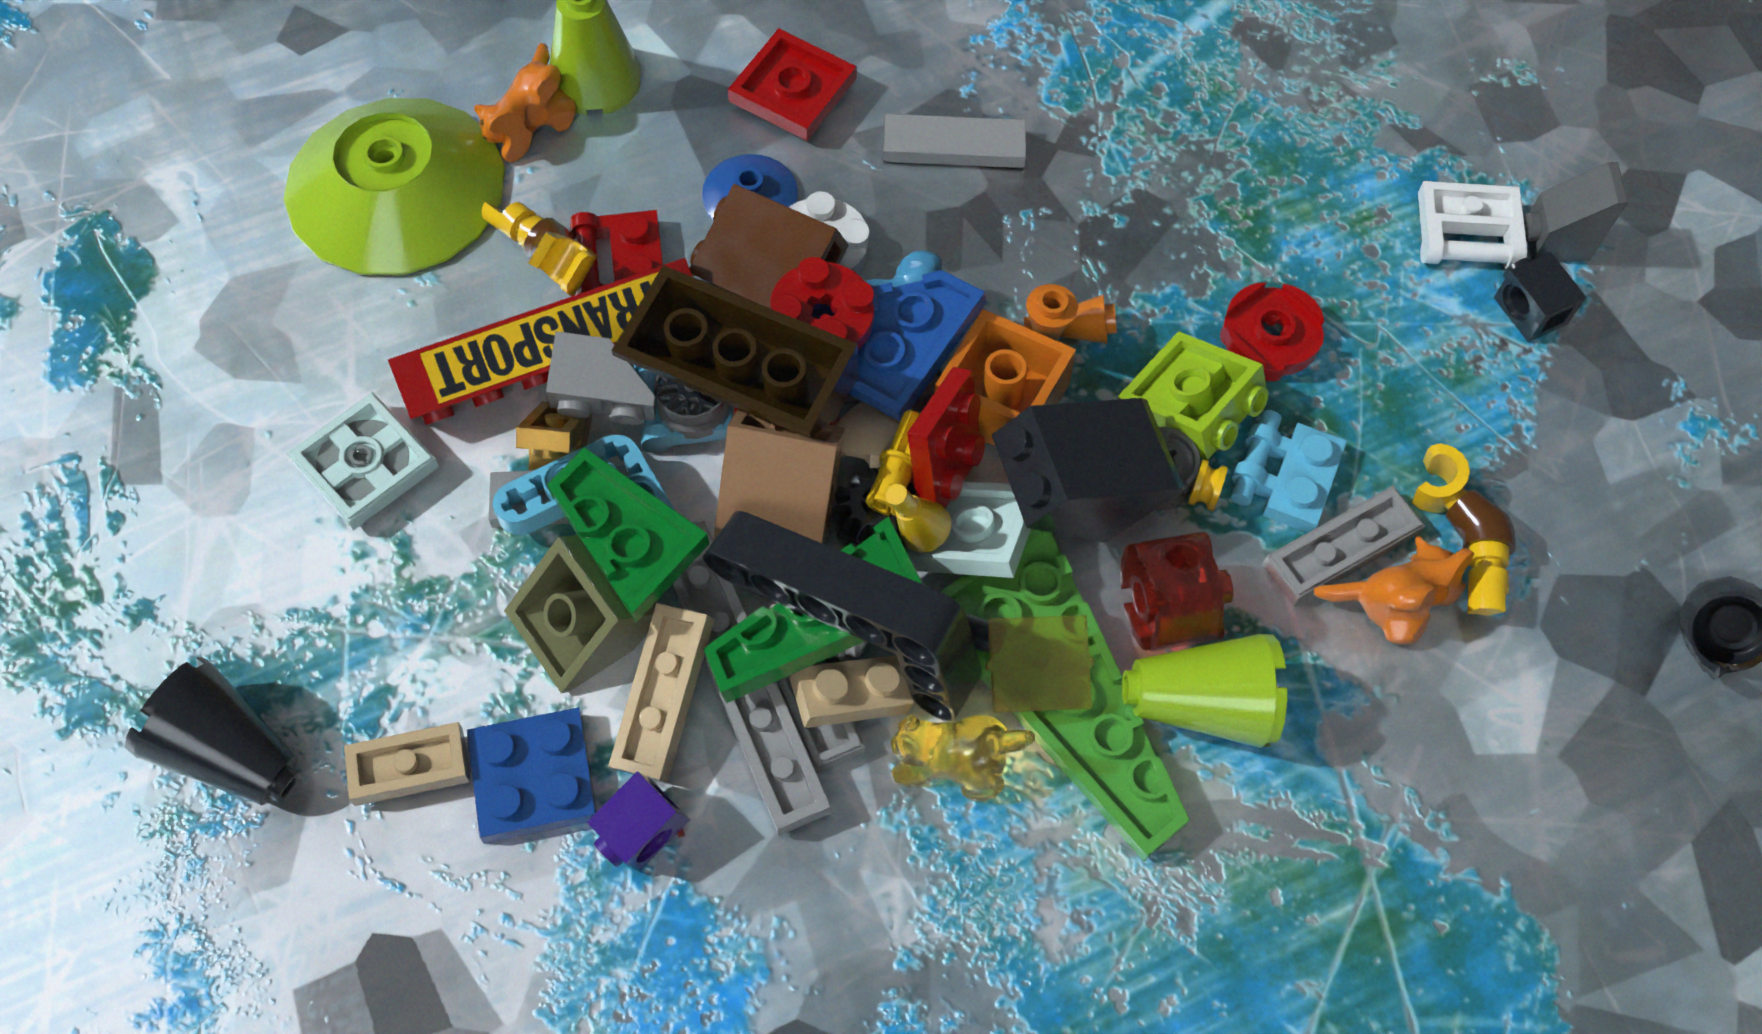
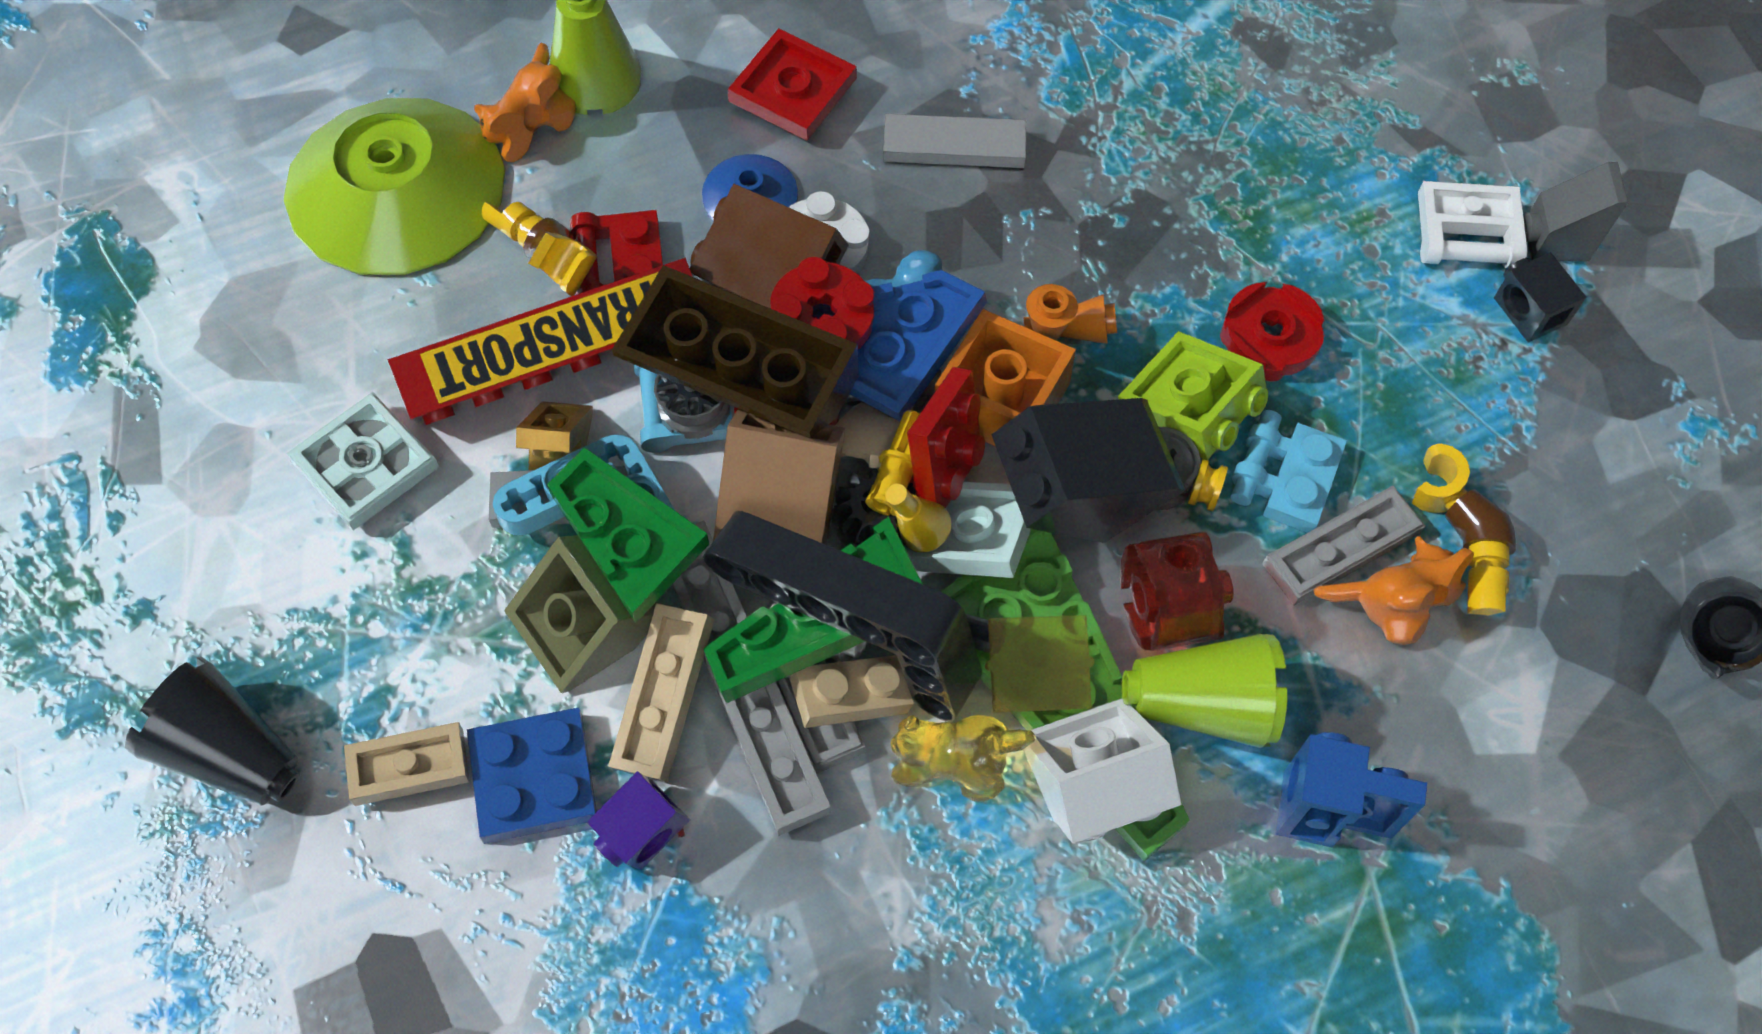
(592, 380): light grey slope -> none
(1103, 770): none -> white slope
(1333, 790): none -> blue brick

